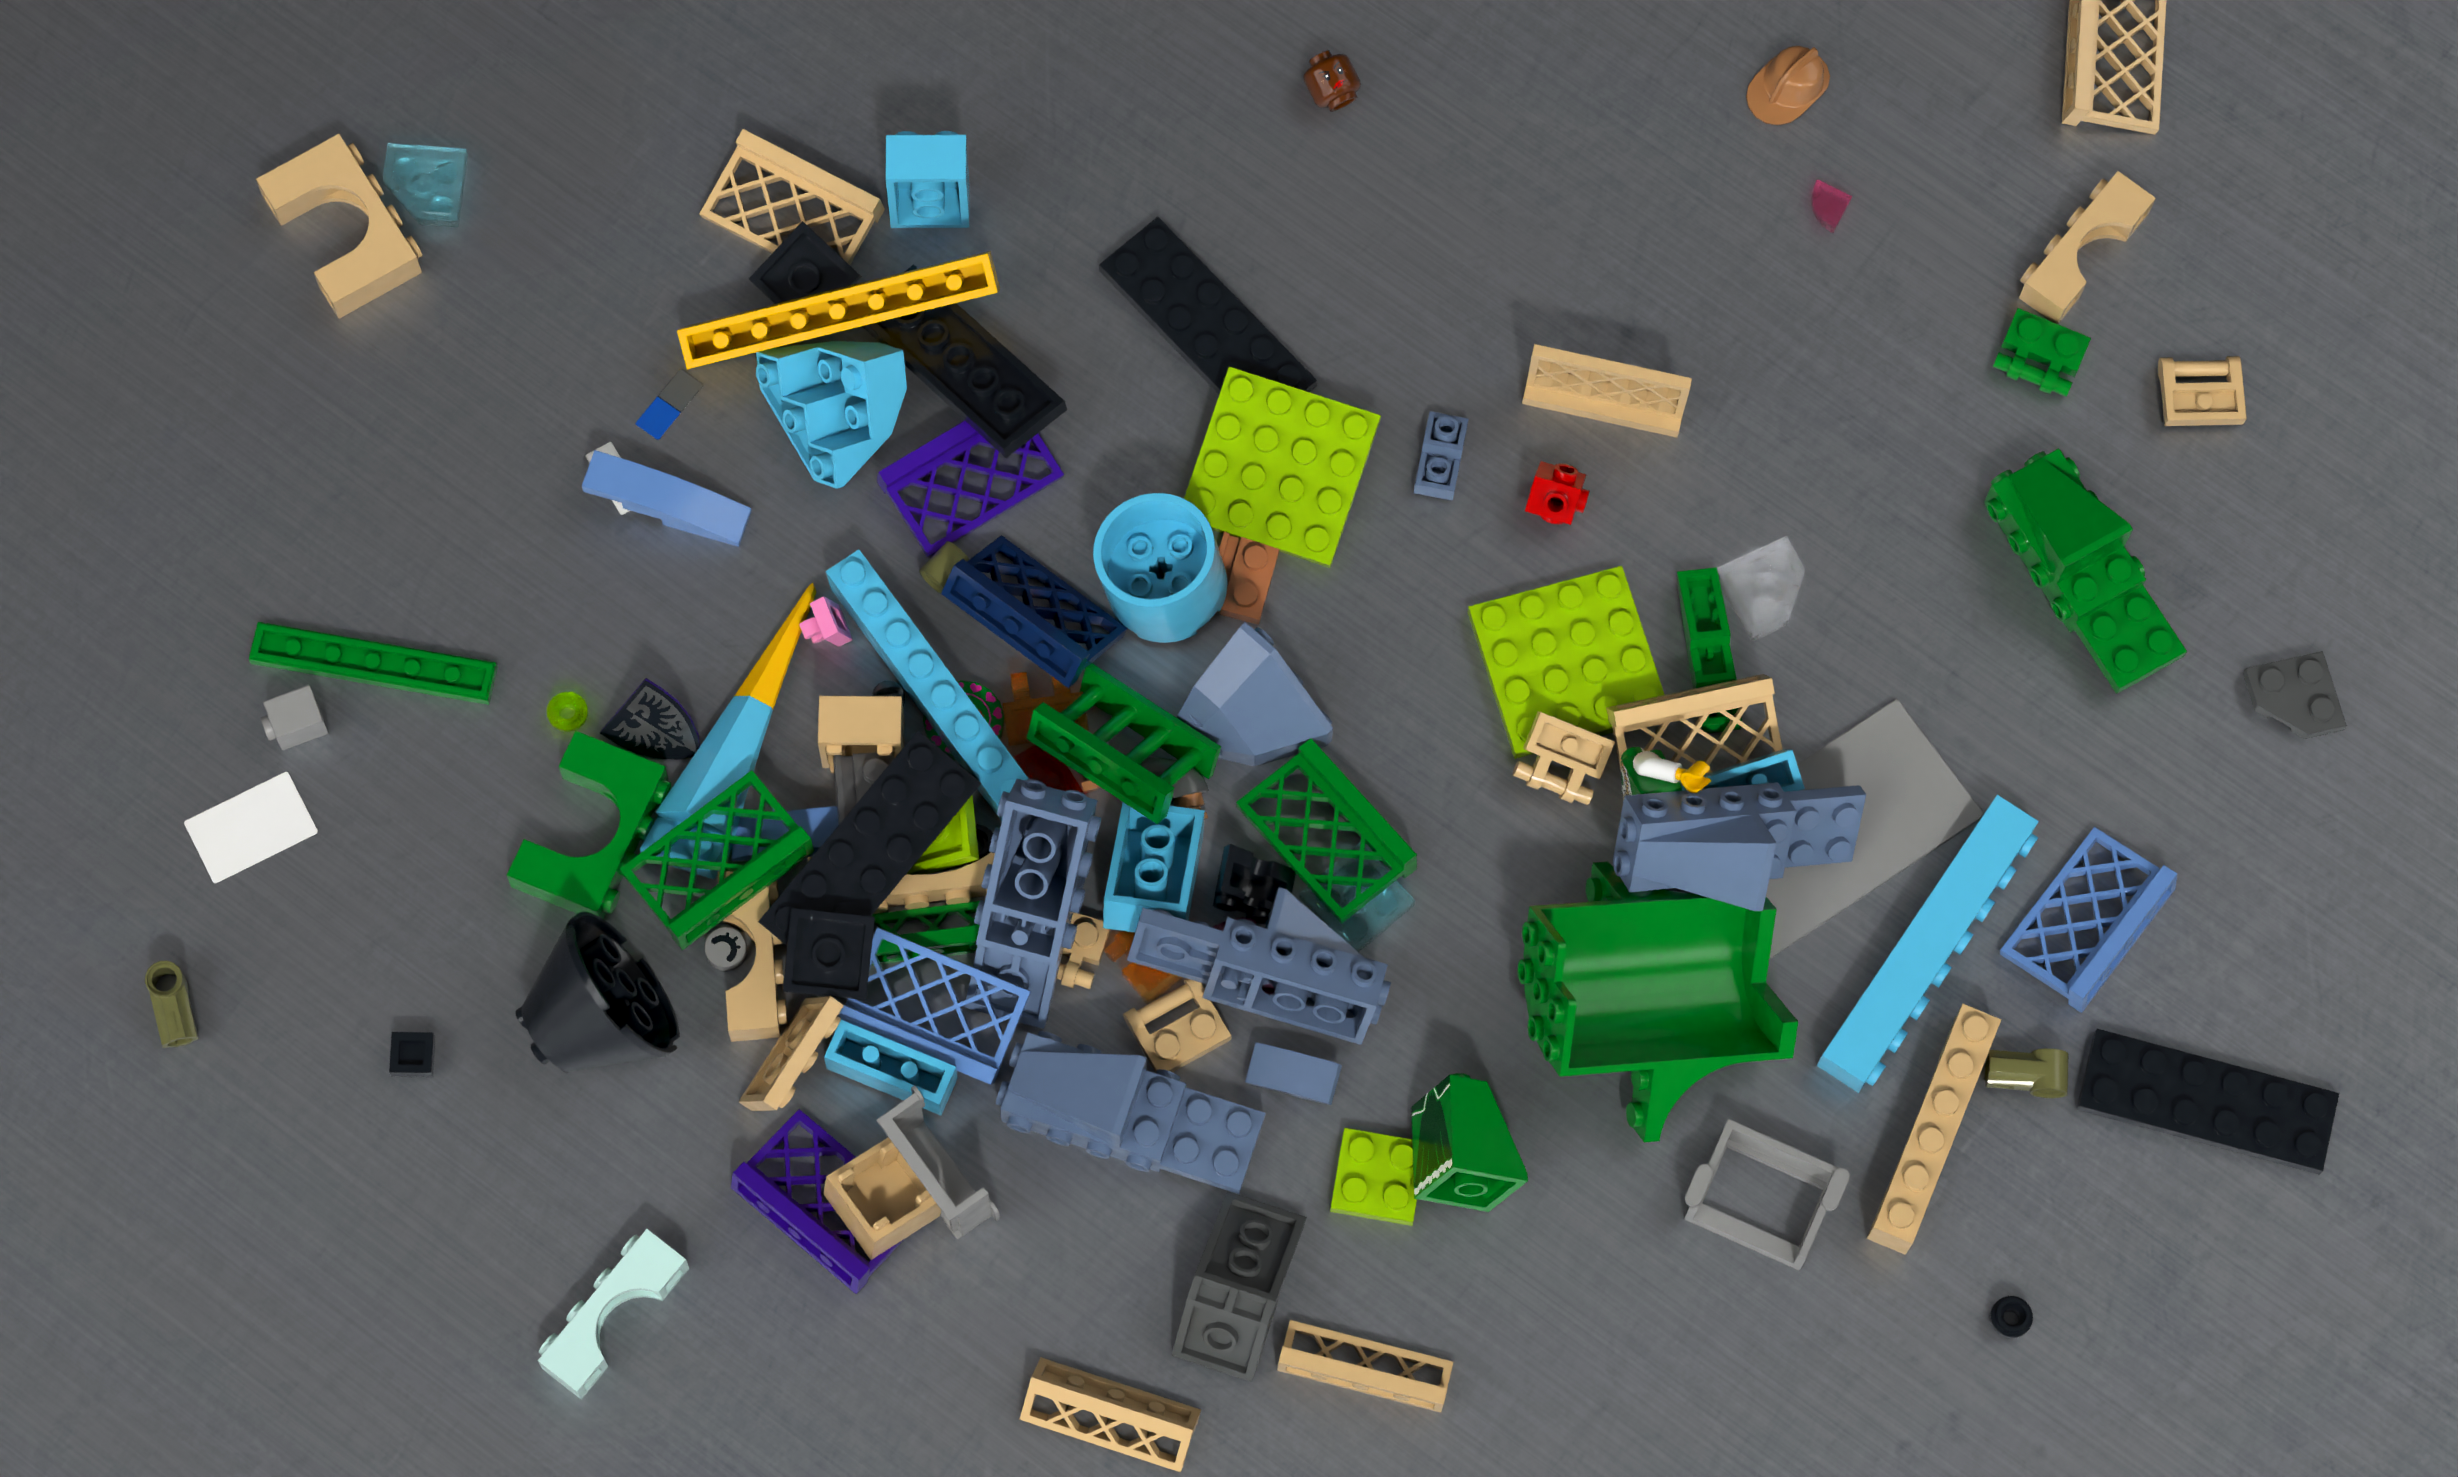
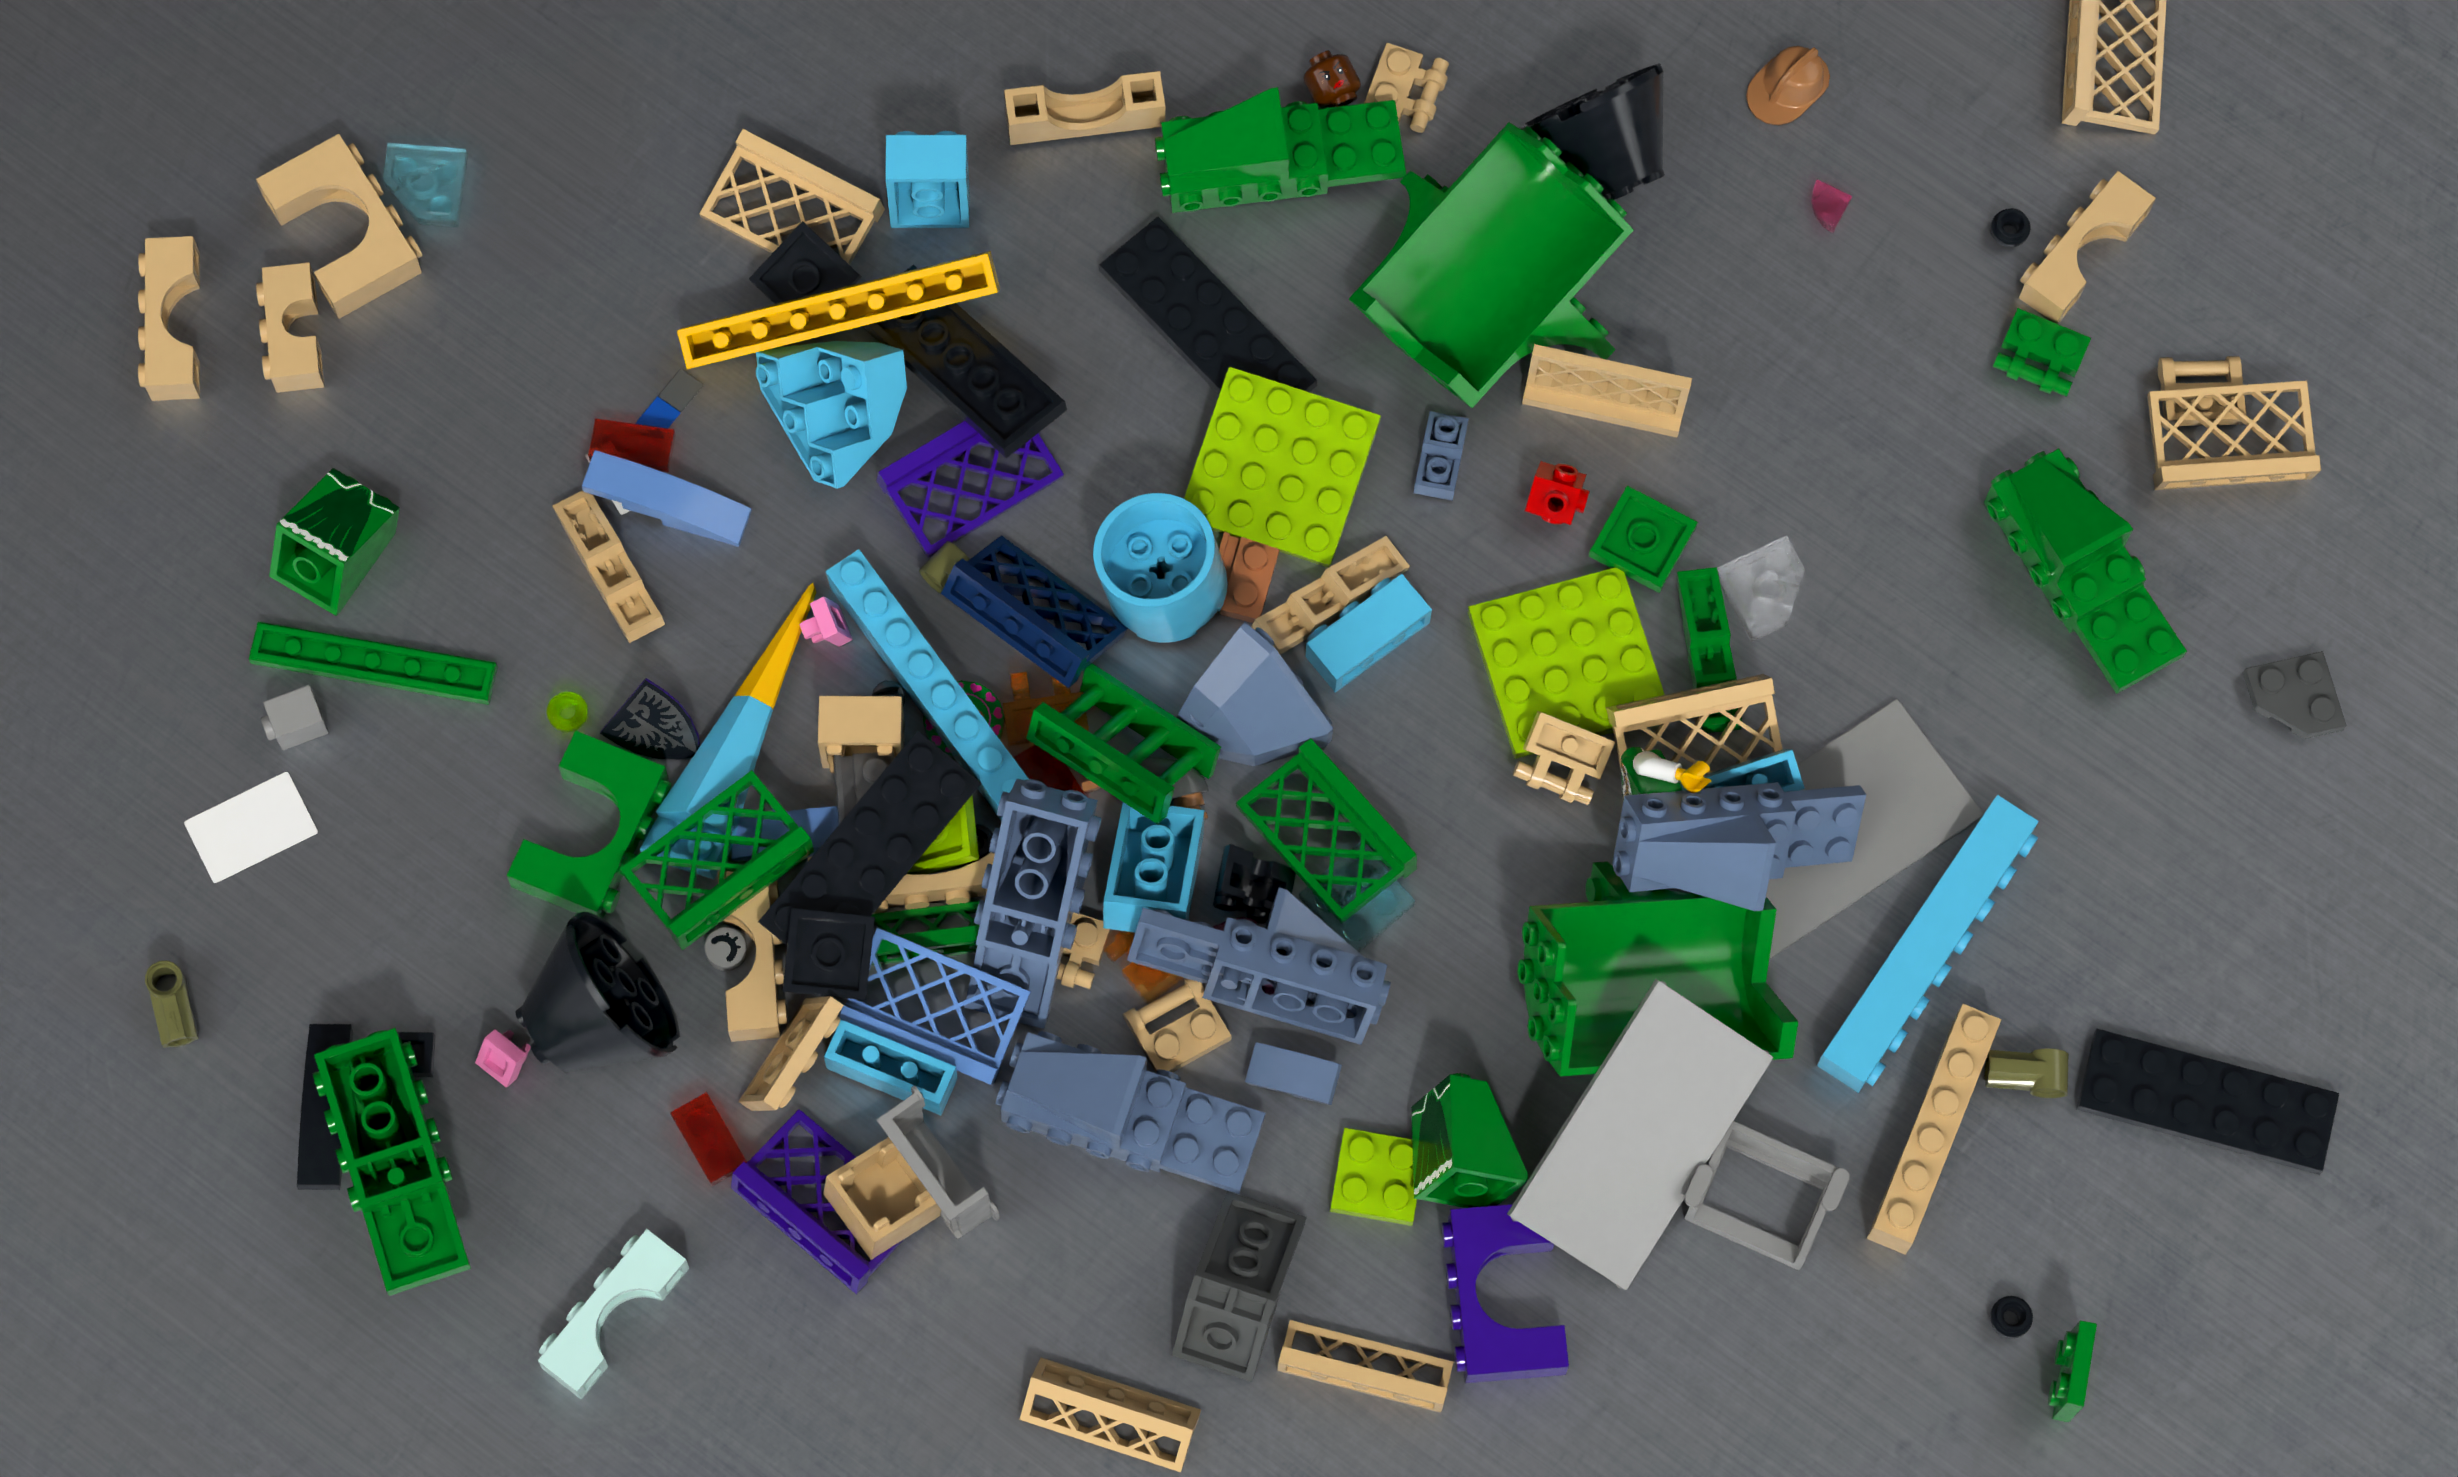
(170, 273): none -> tan arch
(287, 295): none -> tan arch
(316, 1154): none -> black slope
(332, 540): none -> green slope
(392, 1158): none -> green wedge
(502, 1057): none -> bright pink tile
(608, 565): none -> tan slope
(634, 442): none -> clear red plate
(708, 1138): none -> clear red plate
(1044, 115): none -> tan arch
(1276, 151): none -> green wedge
(1327, 596): none -> tan slope
(1367, 631): none -> medium azure brick
(1397, 75): none -> tan plate
(1486, 1347): none -> dark purple arch
(1494, 264): none -> green cylinder
(1612, 132): none -> black cone
(1640, 1134): none -> light grey piece
(1643, 539): none -> green plate
(2014, 218): none -> black plate
(2074, 1357): none -> green plate
(2117, 940): medium blue fence -> none
(2233, 469): none -> tan fence

